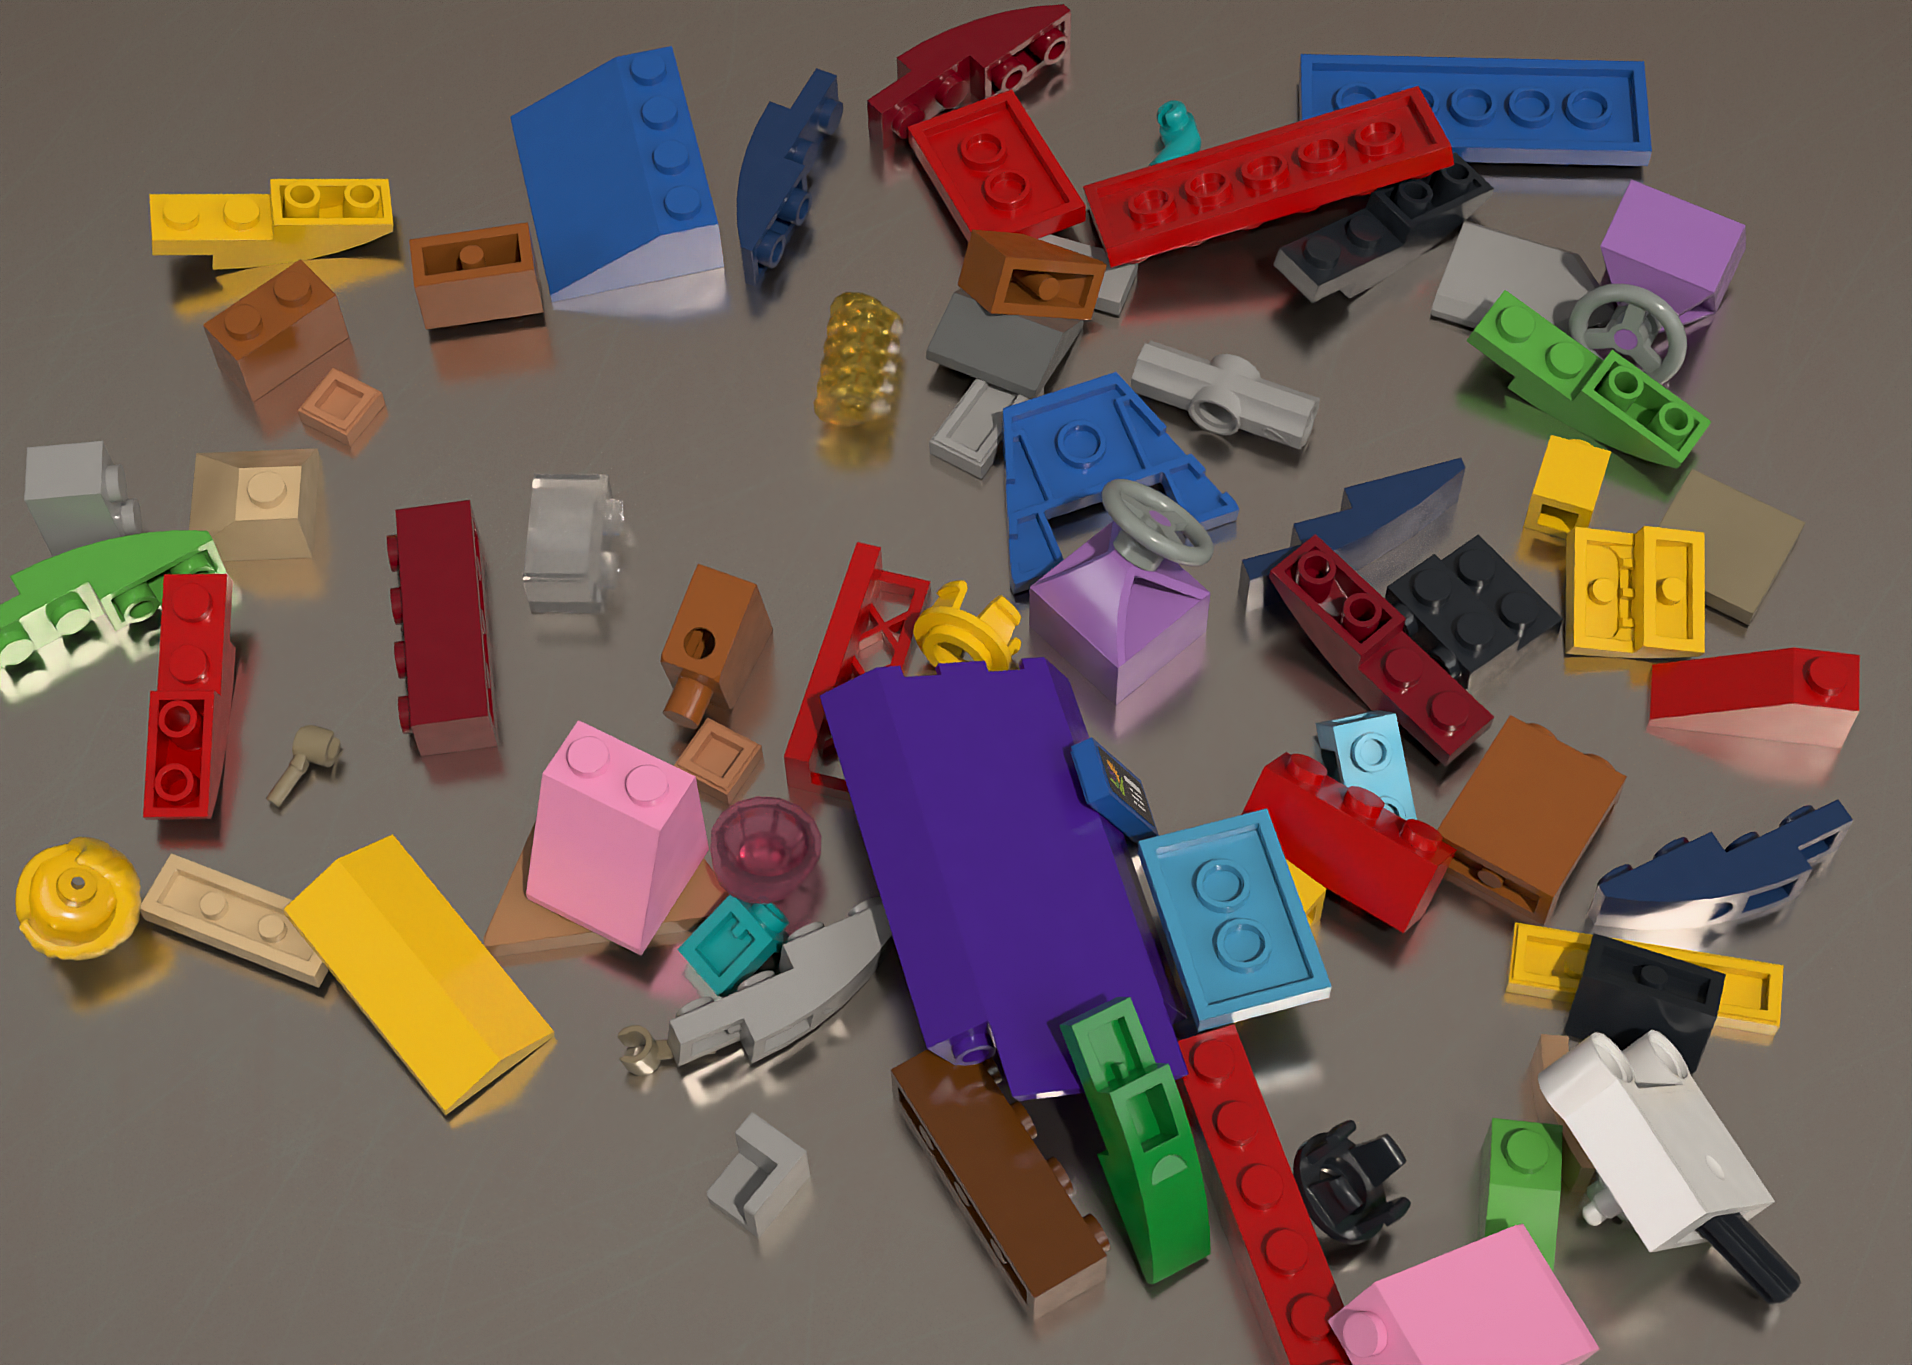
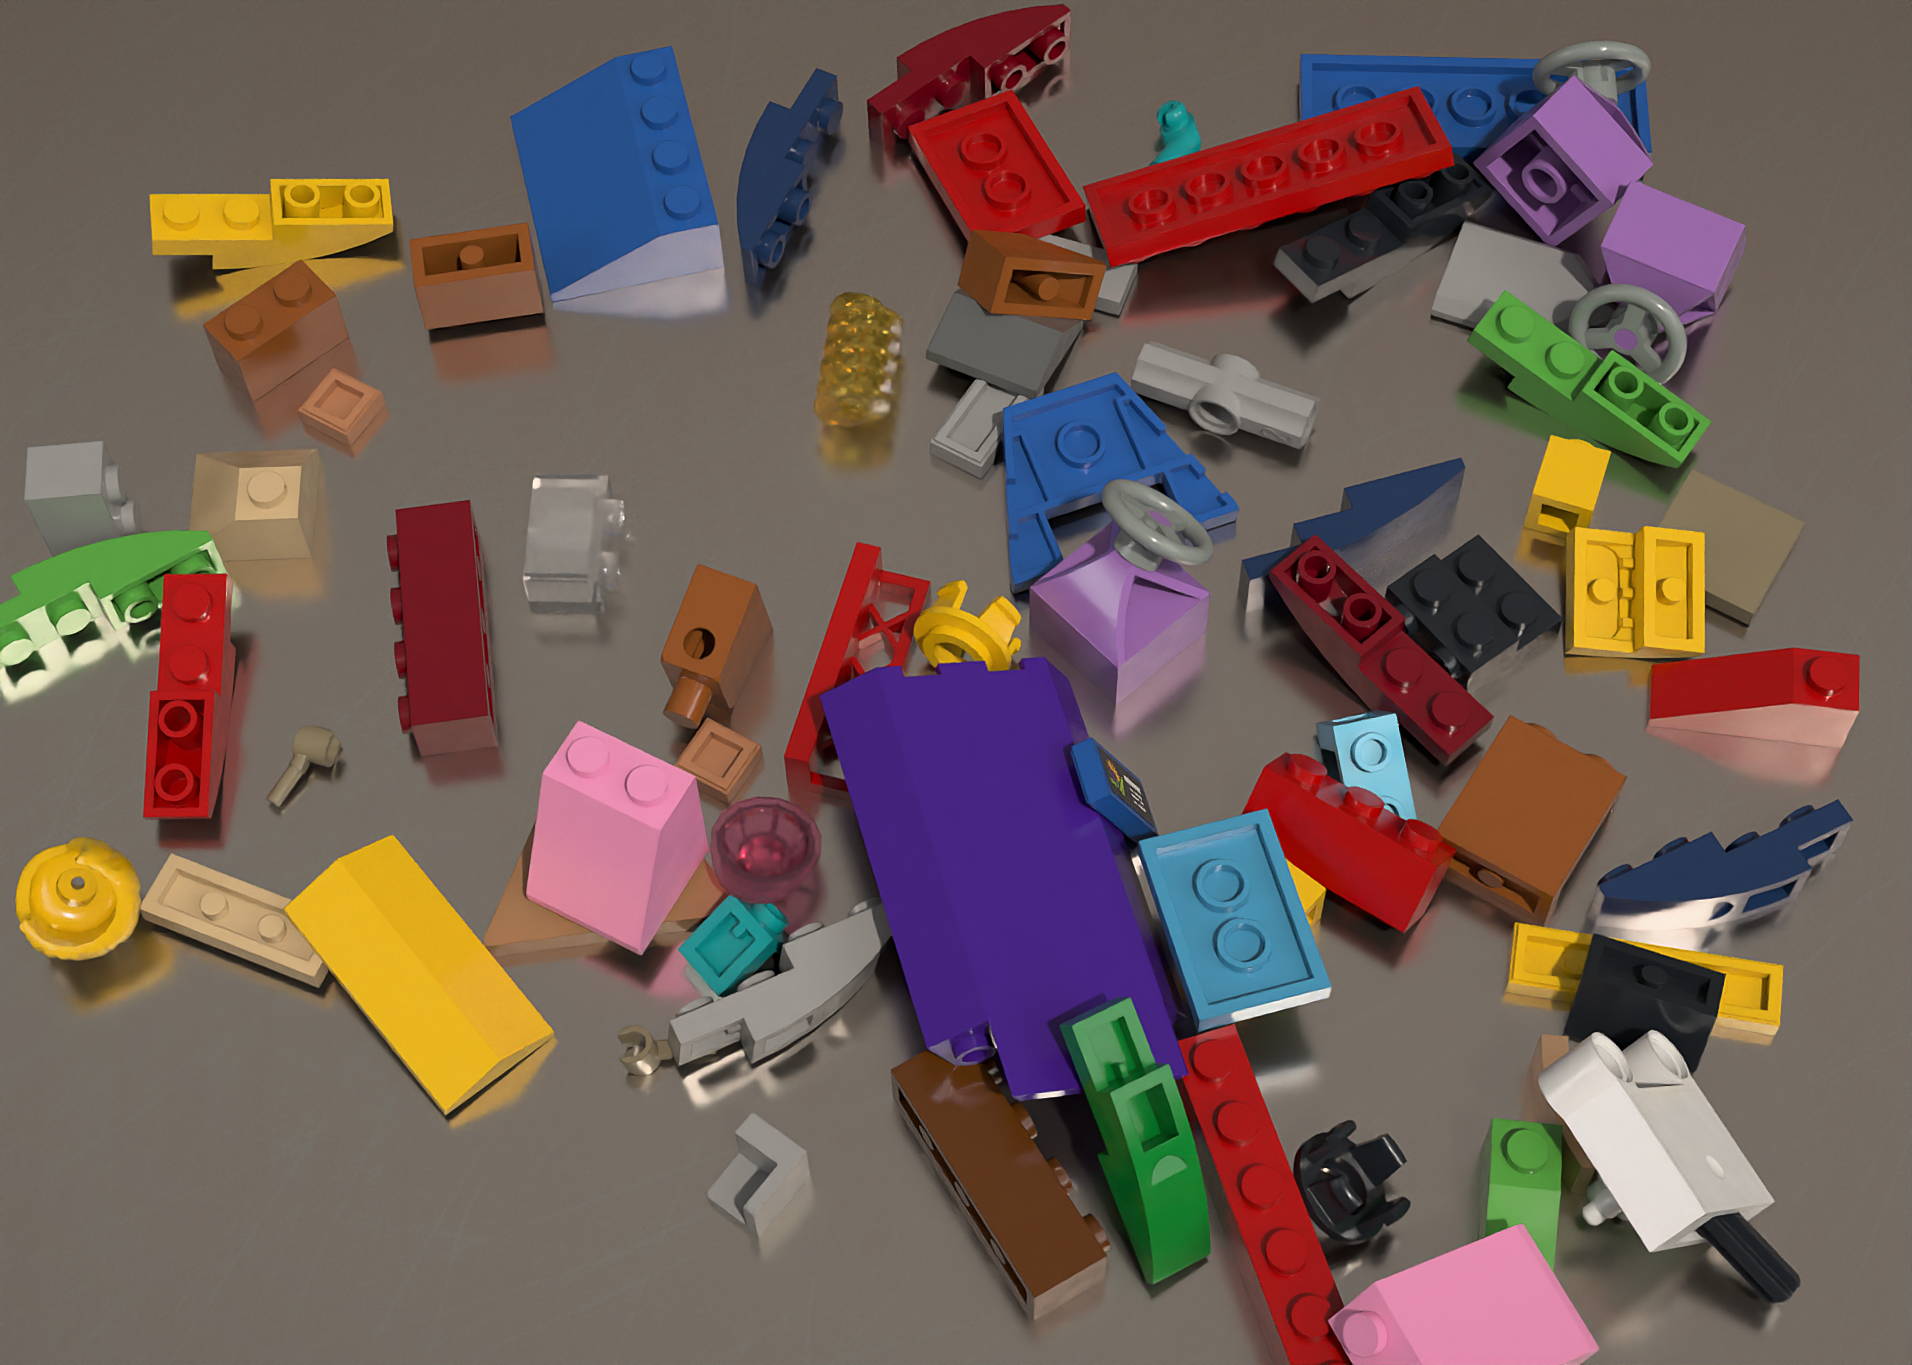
(1575, 146): none -> medium lavender piece

